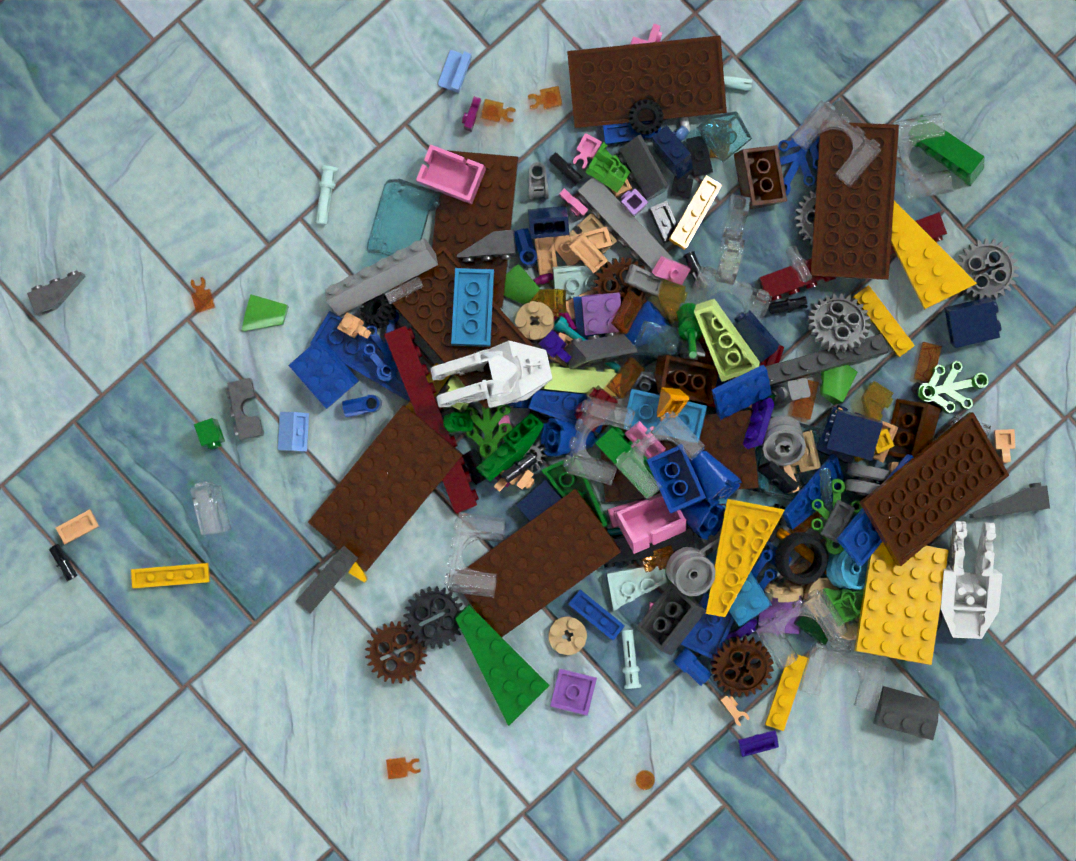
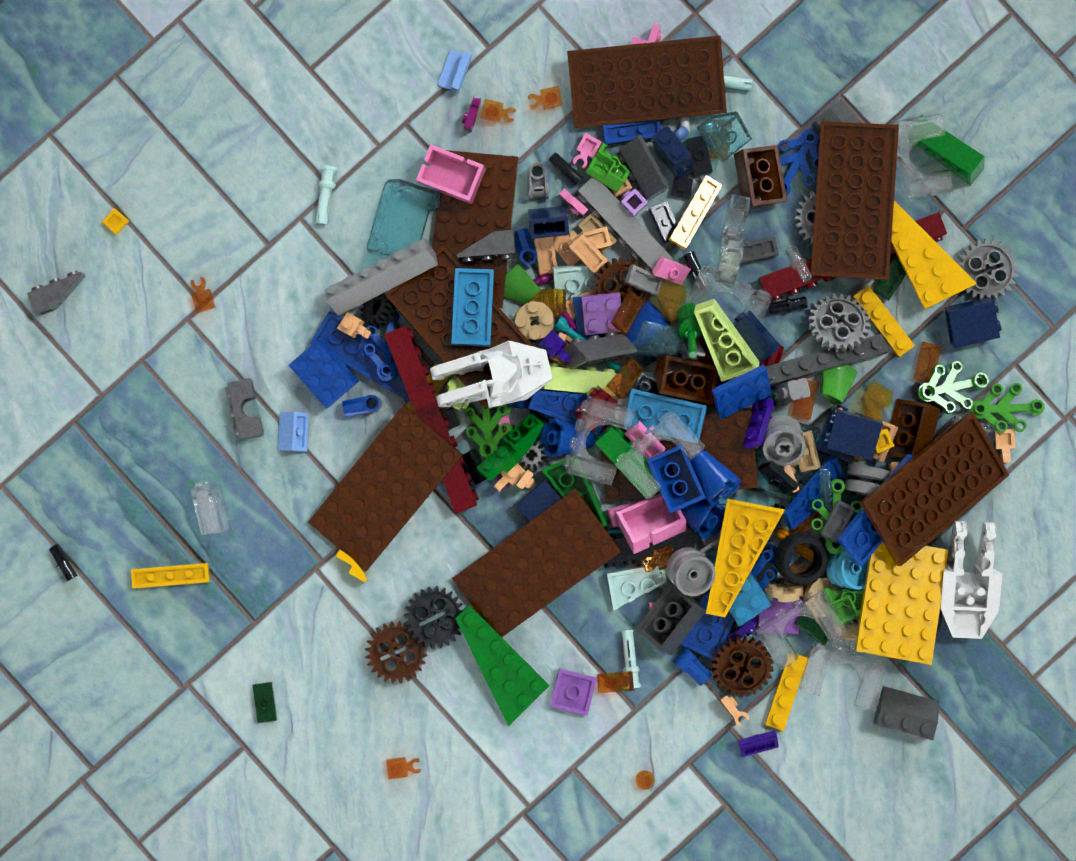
(77, 527): light nougat plate -> none
(115, 221): none -> yellow tile
(209, 433): green brick -> none
(263, 313): bright green slope -> none
(264, 702): none -> dark green plate
(327, 579): dark grey slope -> none
(404, 290): clear axle -> none
(458, 422): green plate -> none
(469, 529): clear arch -> none
(519, 467): black axle -> none
(577, 640): tan plate -> none
(596, 614): blue plate -> none
(615, 682): none -> clear orange plate
(646, 128): black tyre -> none
(671, 400): light orange slope -> none
(759, 250): none -> dark grey plate
(824, 119): clear arch -> none
(886, 288): none -> dark green plate
(1003, 408): none -> bright green plant
(1021, 501): dark grey slope -> none

